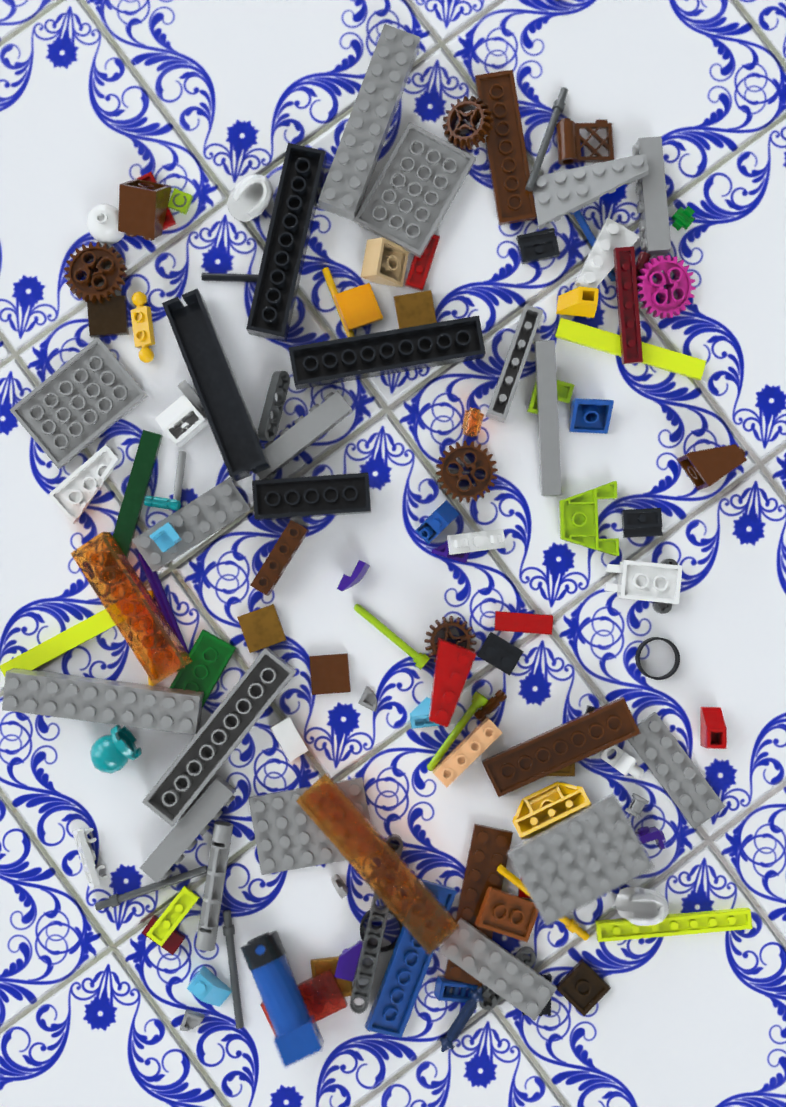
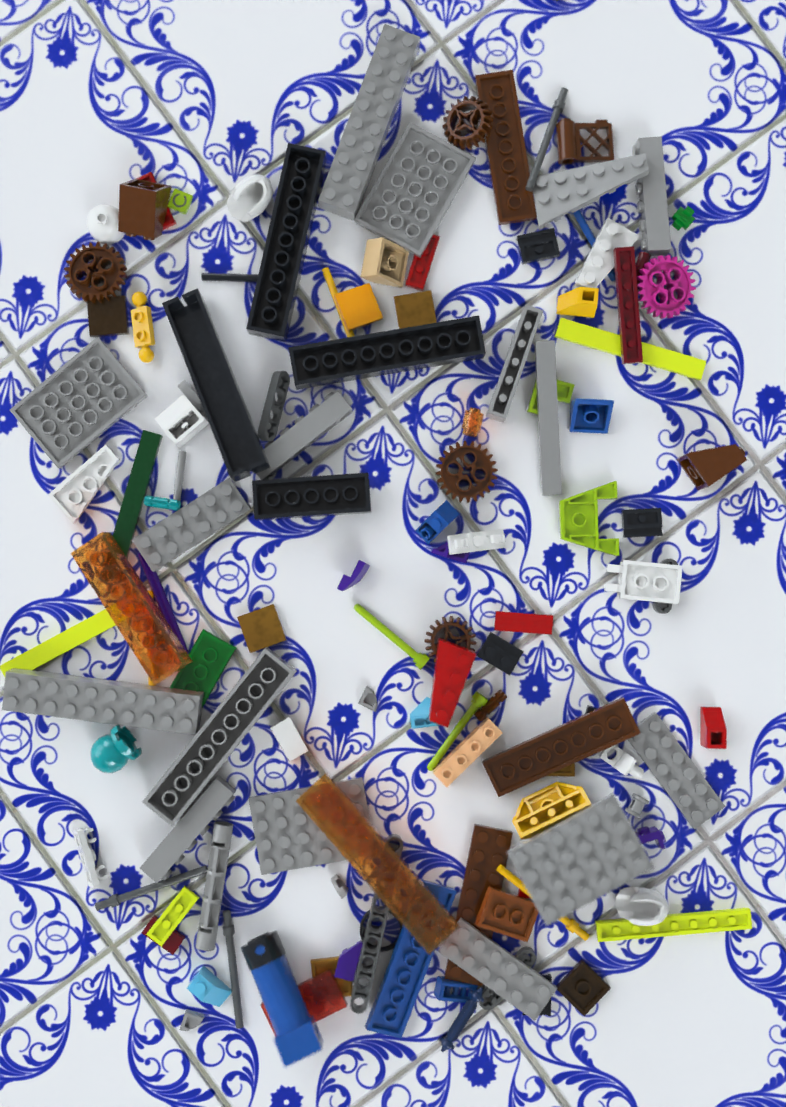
(165, 537): medium azure panel -> none
(279, 558): reddish brown brick -> none
(329, 674): reddish brown tile -> none
(676, 664): black tyre -> none

